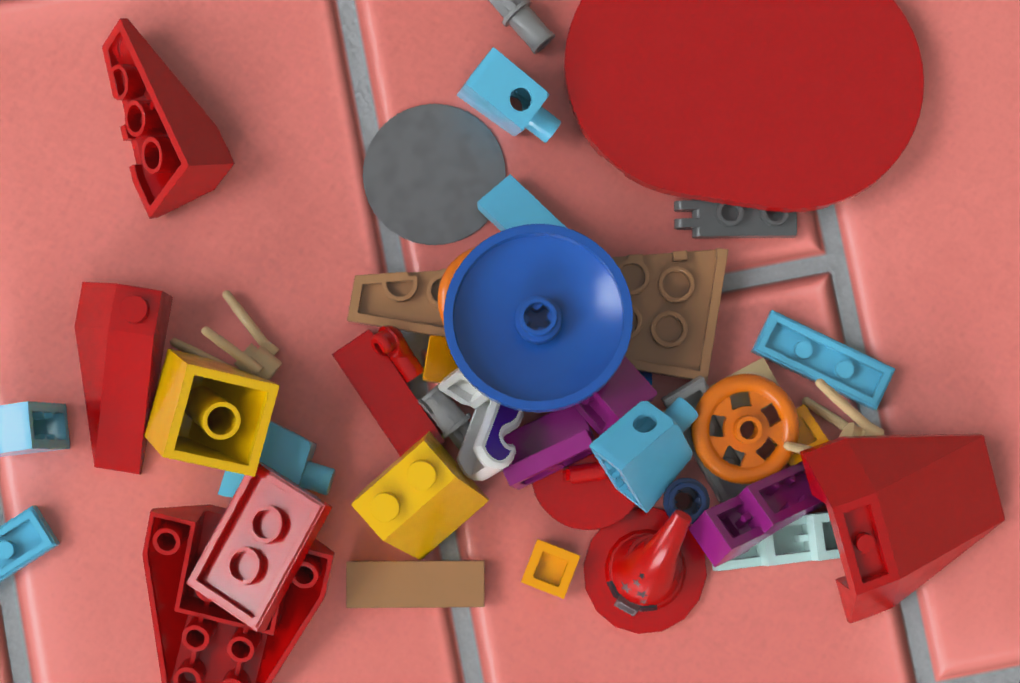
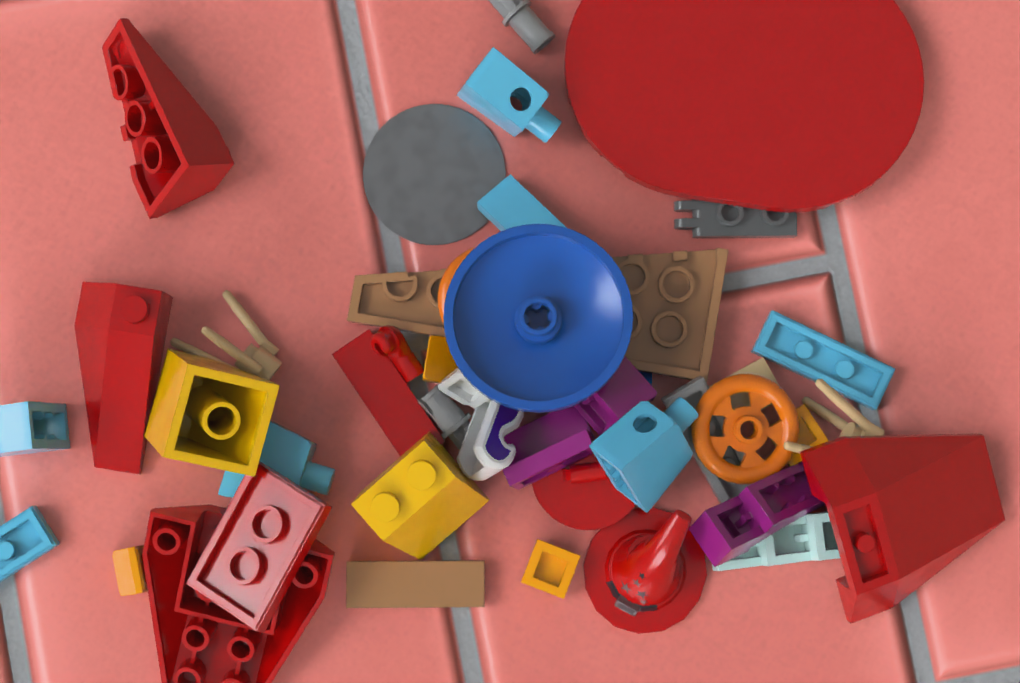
(130, 570): none -> light orange slope
(694, 489): dark blue cone -> none

